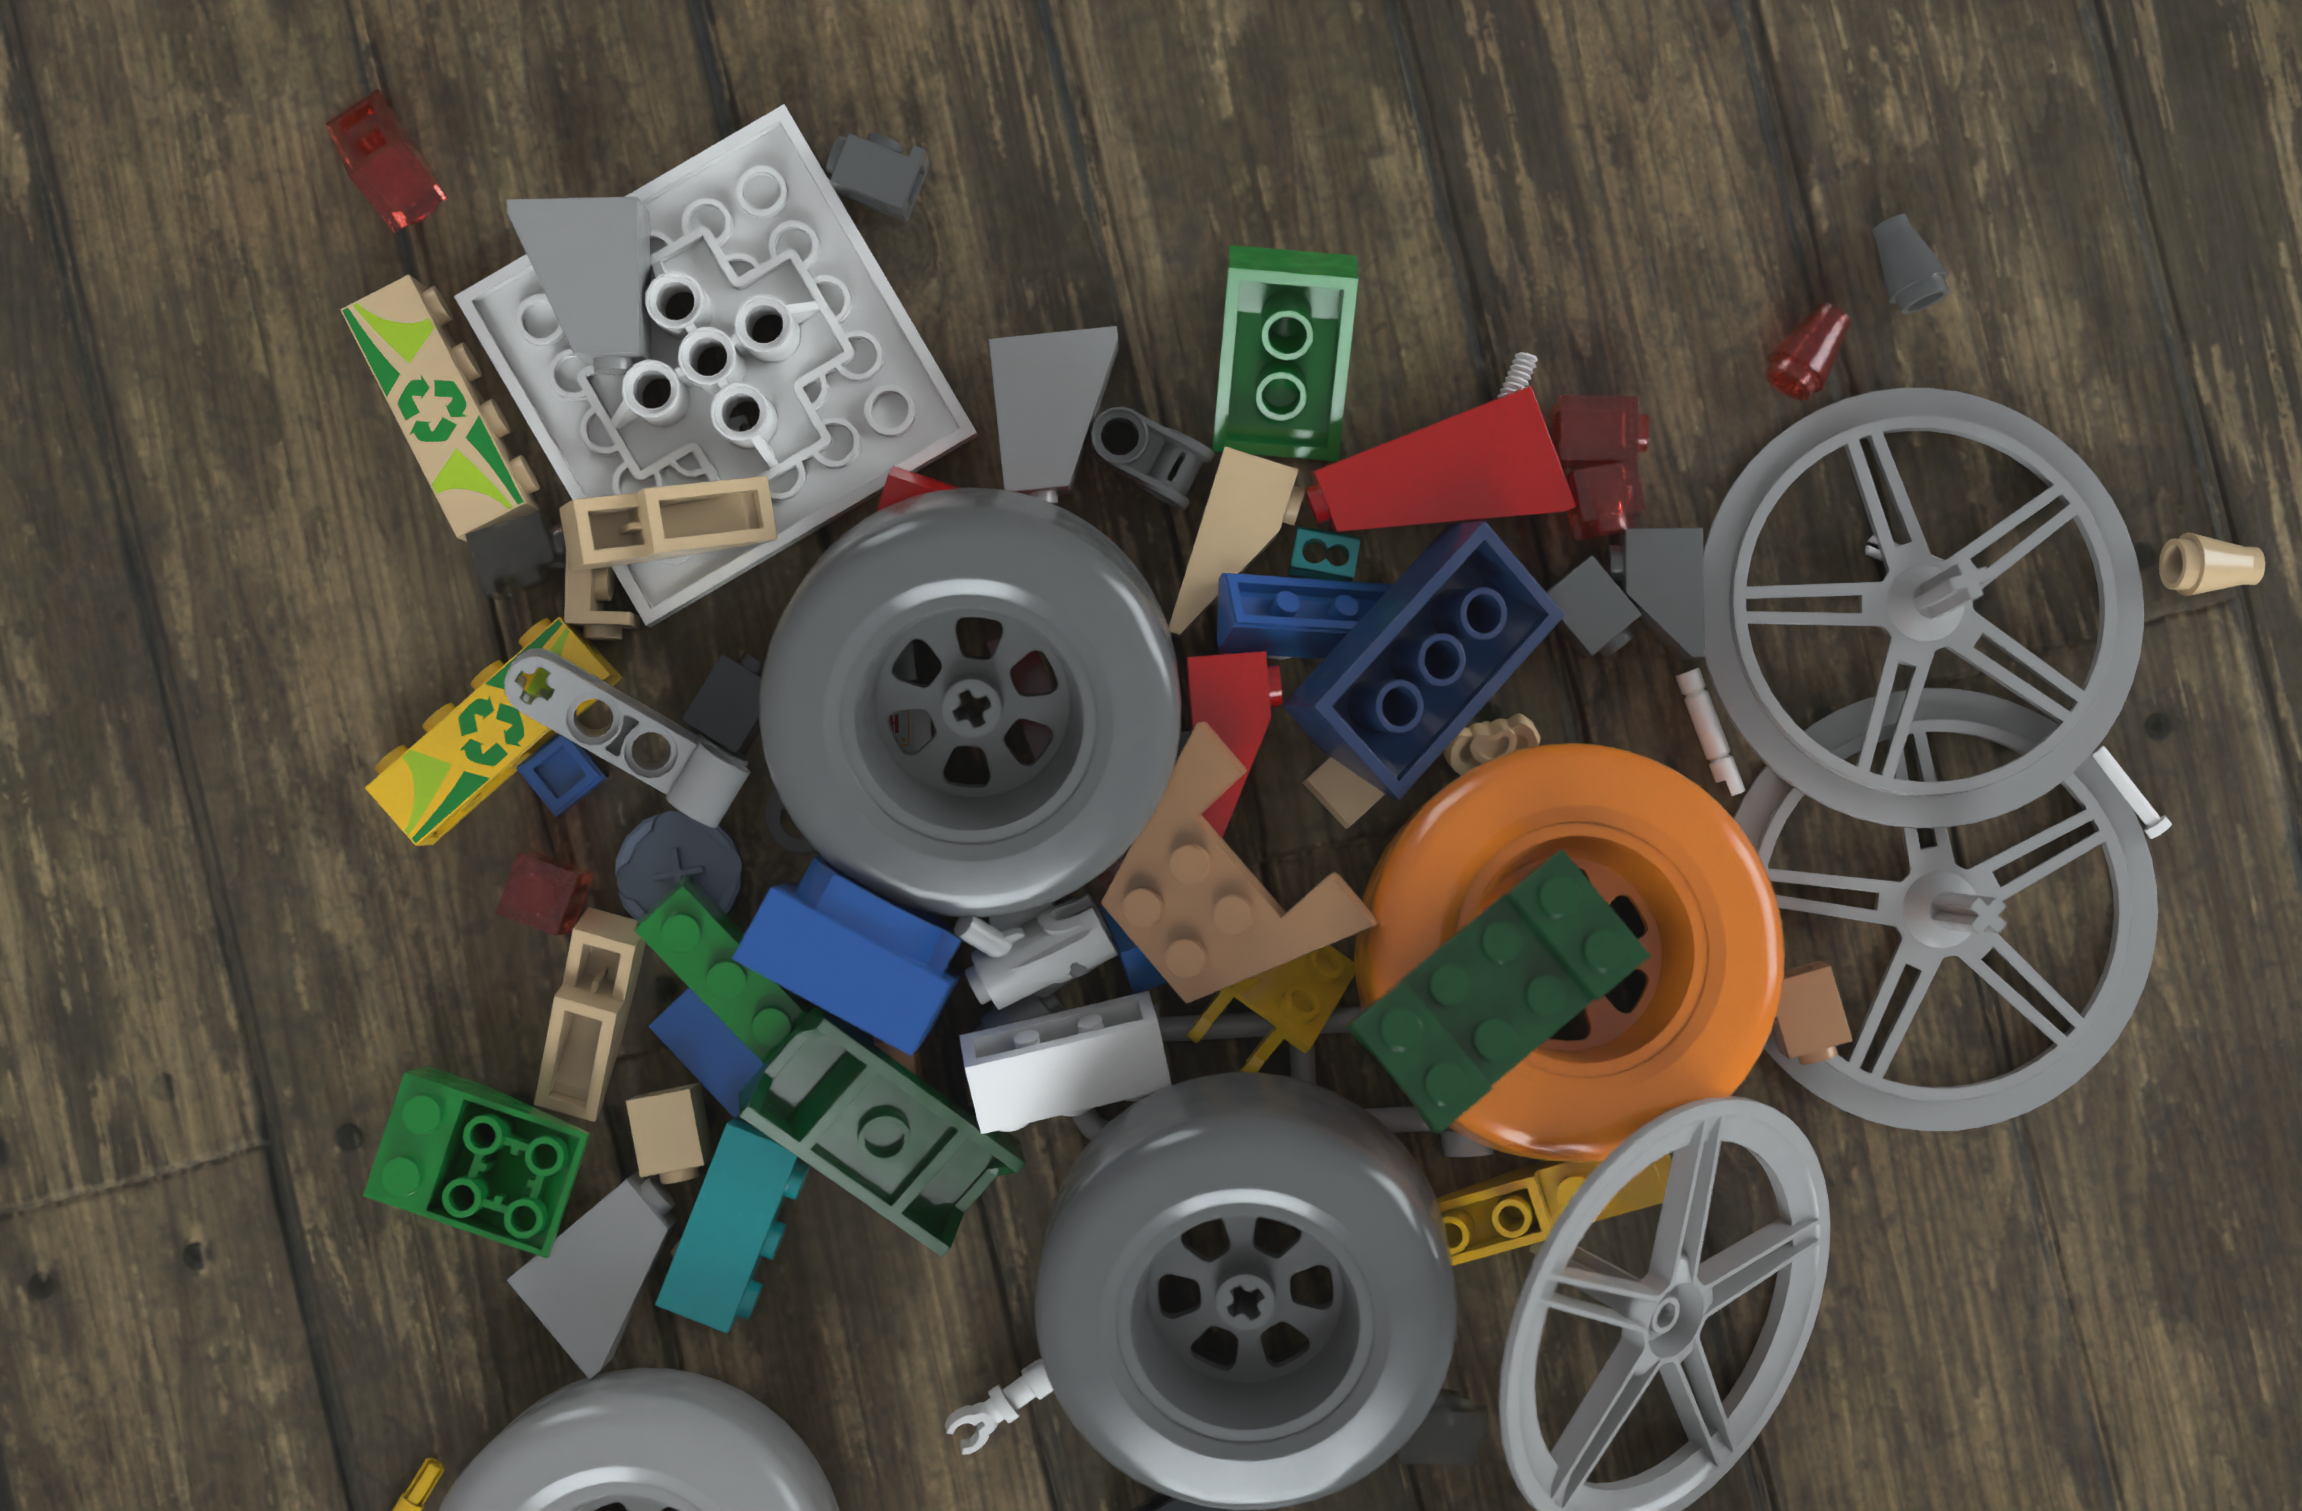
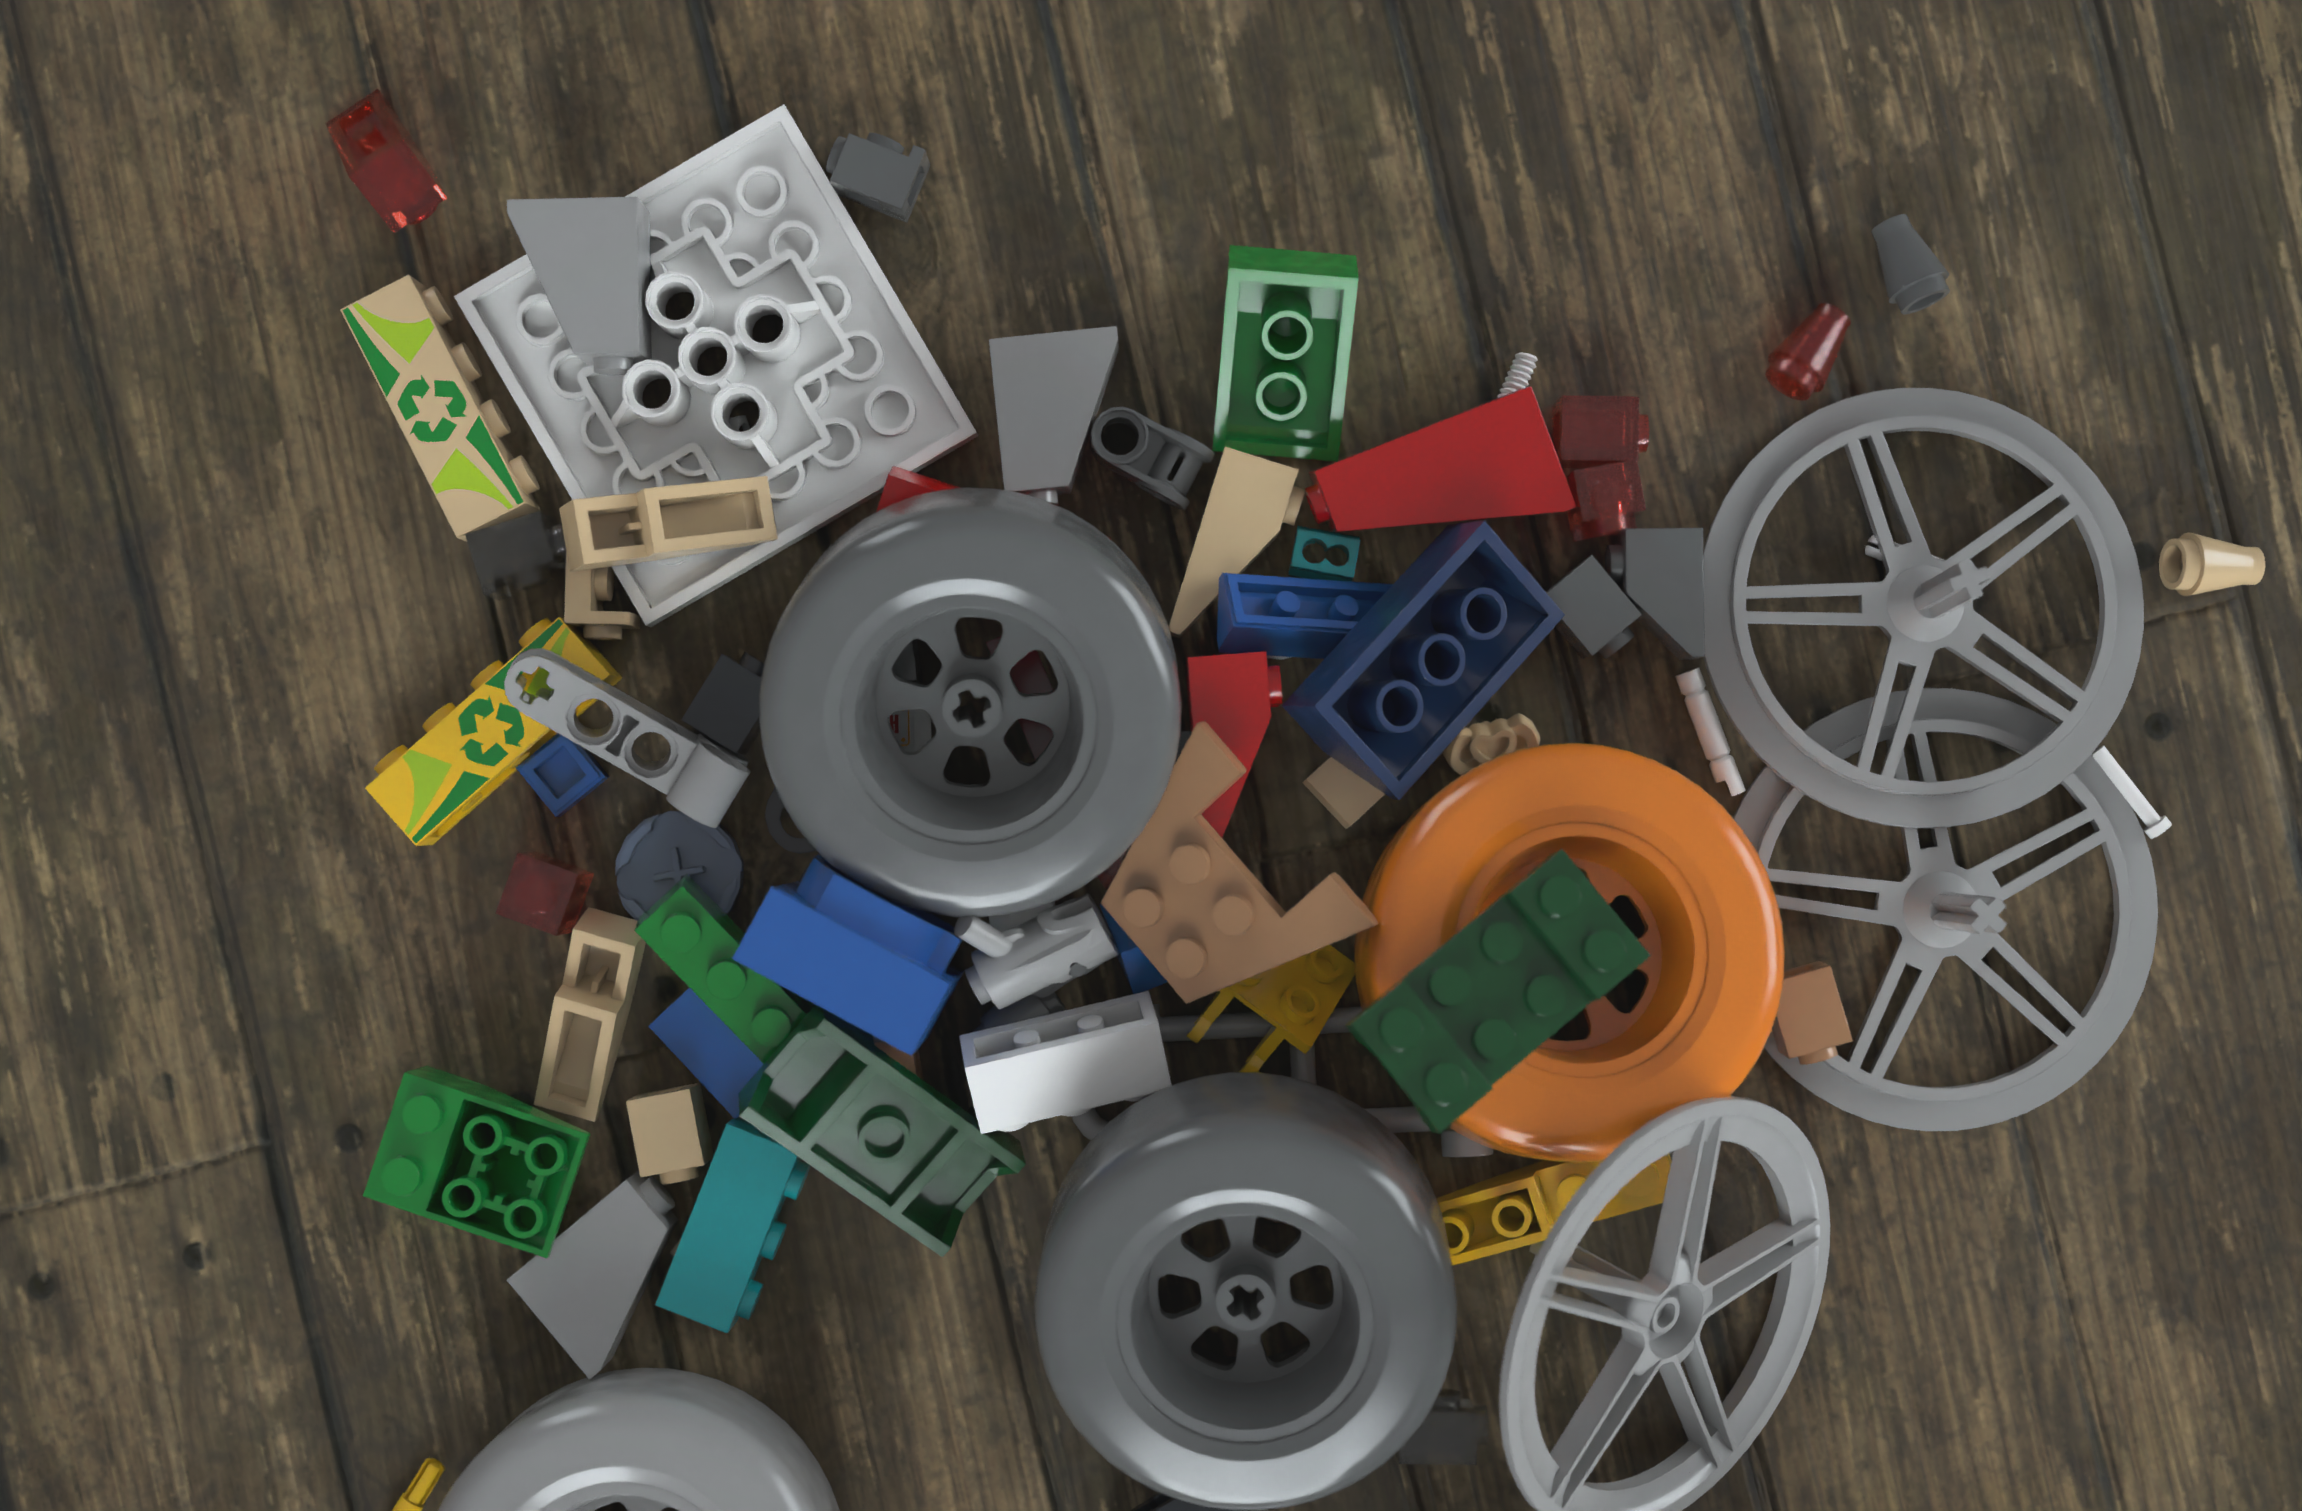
(1000, 1406): white piece -> none

